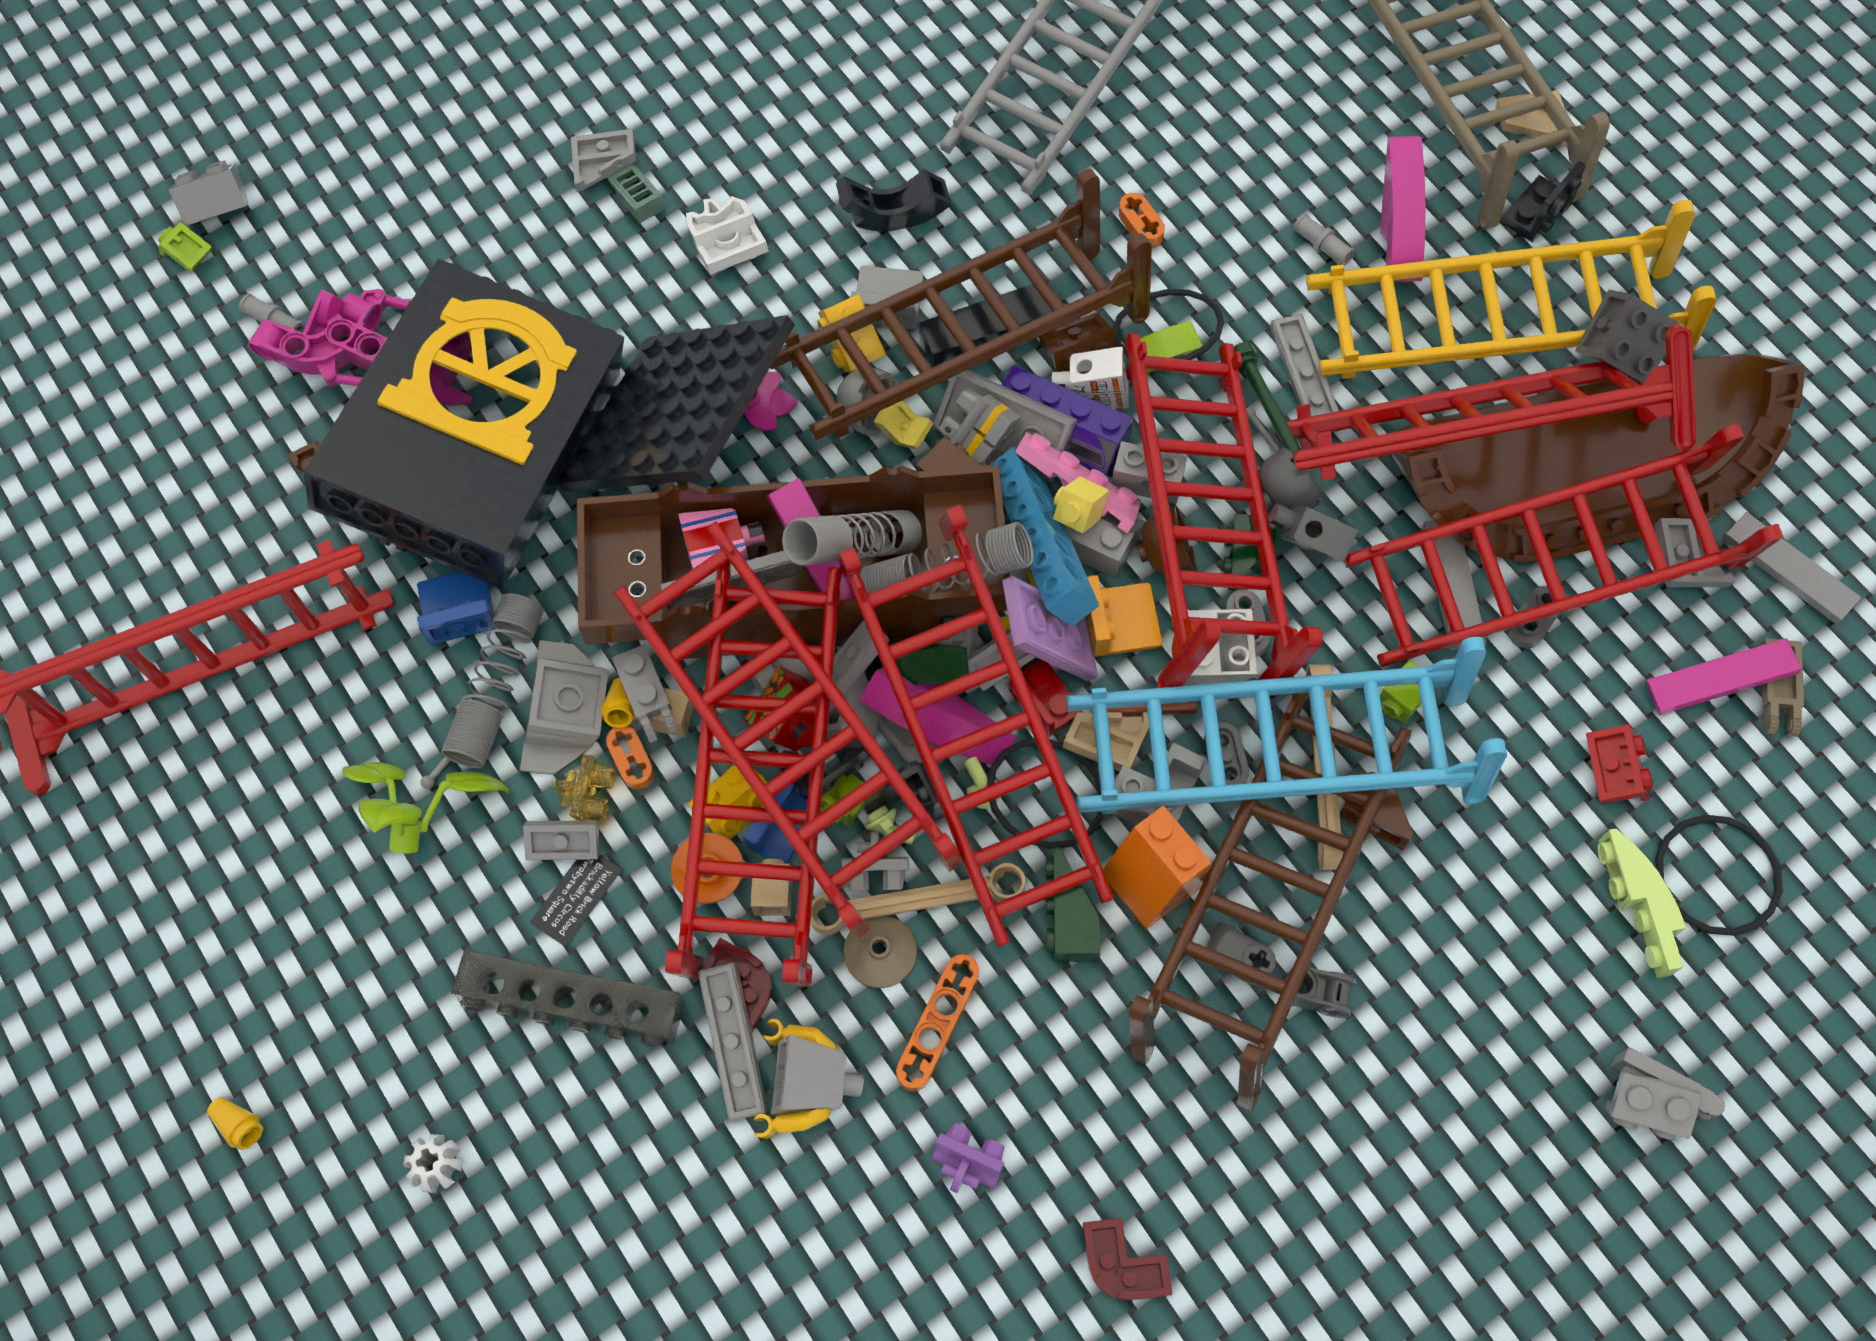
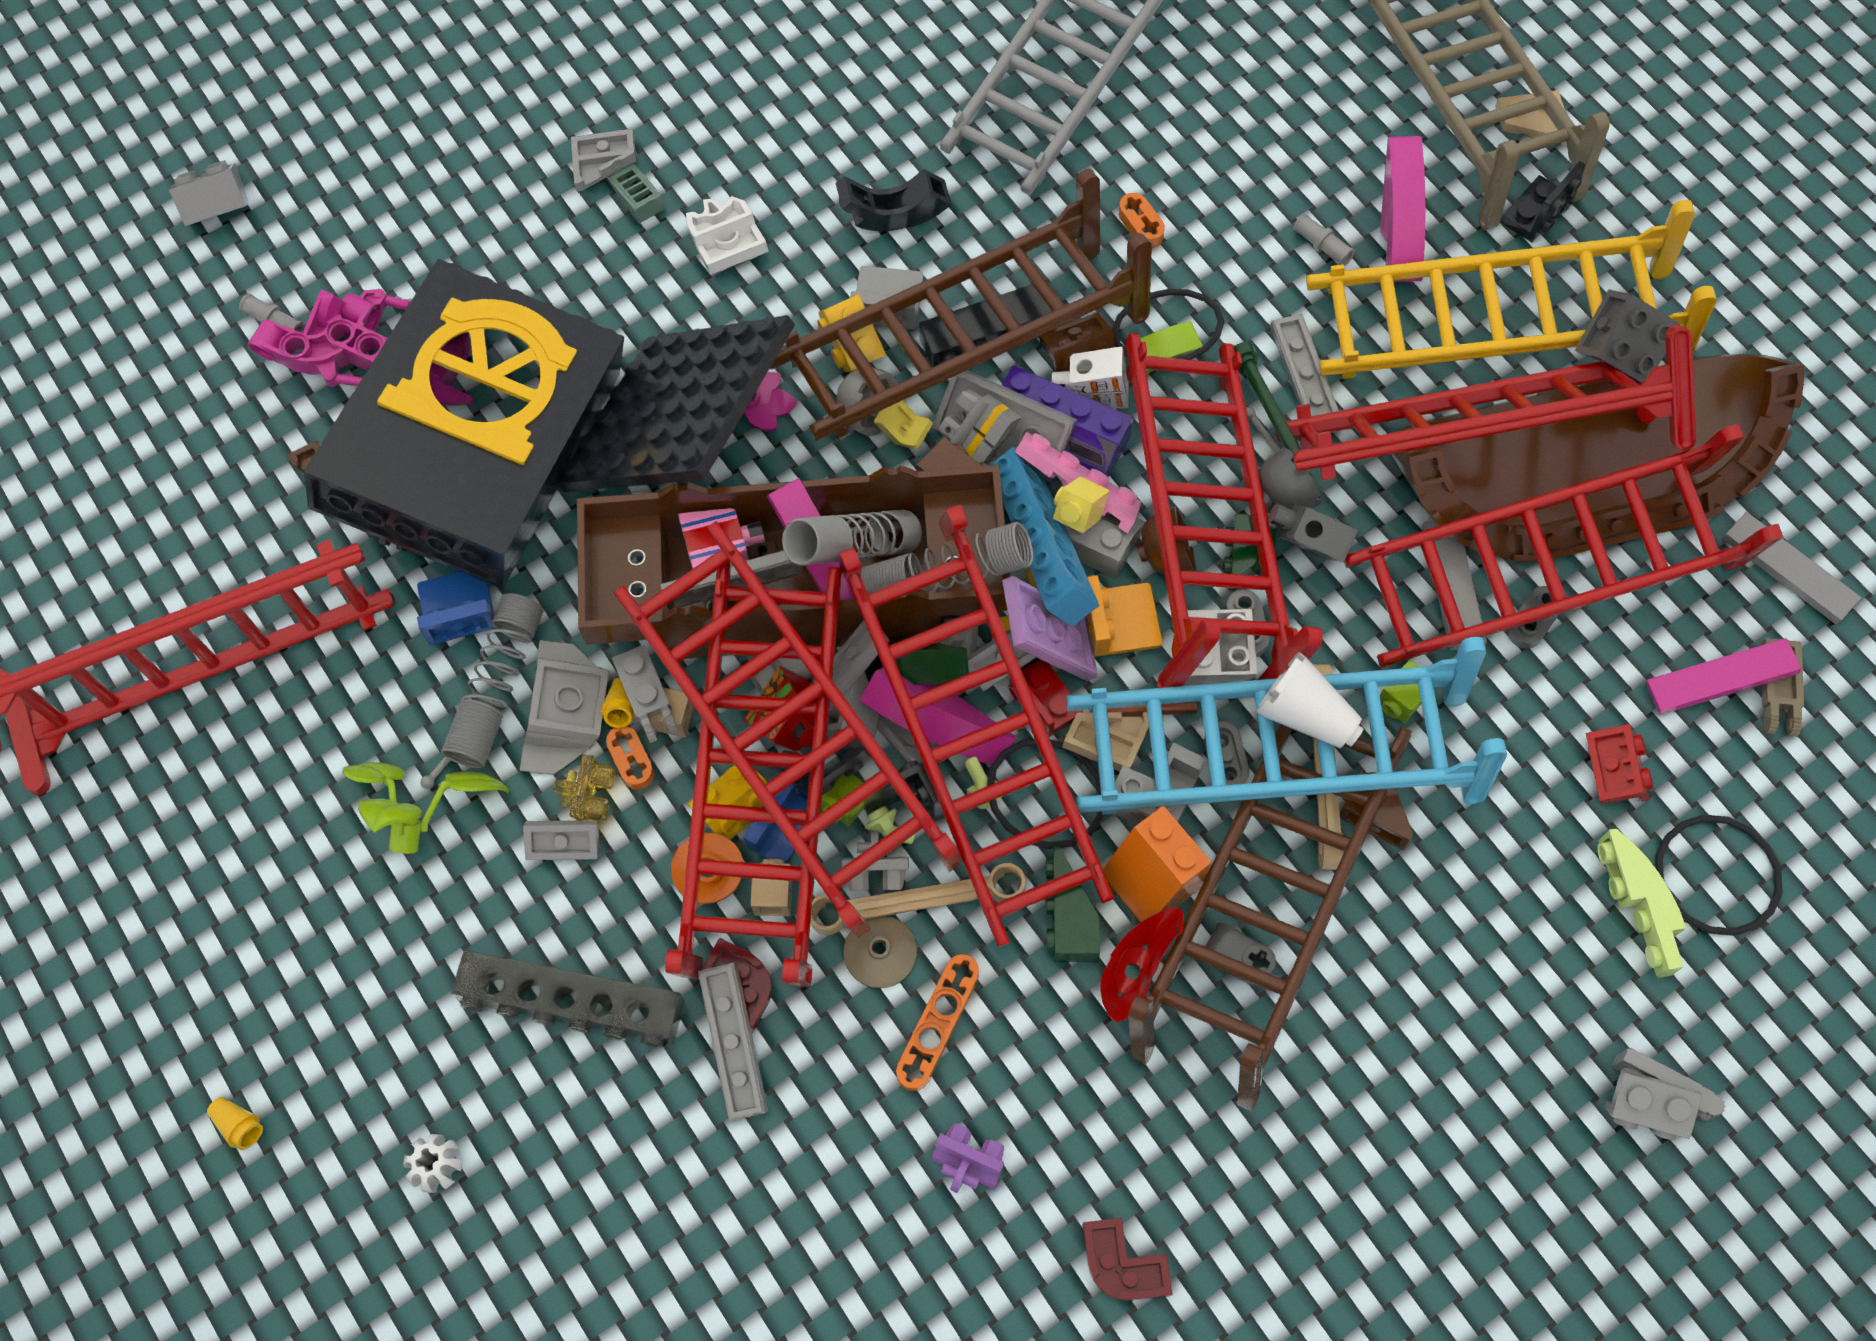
(183, 246): lime bracket -> none
(575, 898): black sticker -> none
(807, 1079): light grey torso -> none
(1131, 469): light grey brick -> none
(1157, 934): none -> red piece
(1310, 705): none -> white cone
(1326, 992): dark grey piece -> none
(1682, 544): light grey wing -> none

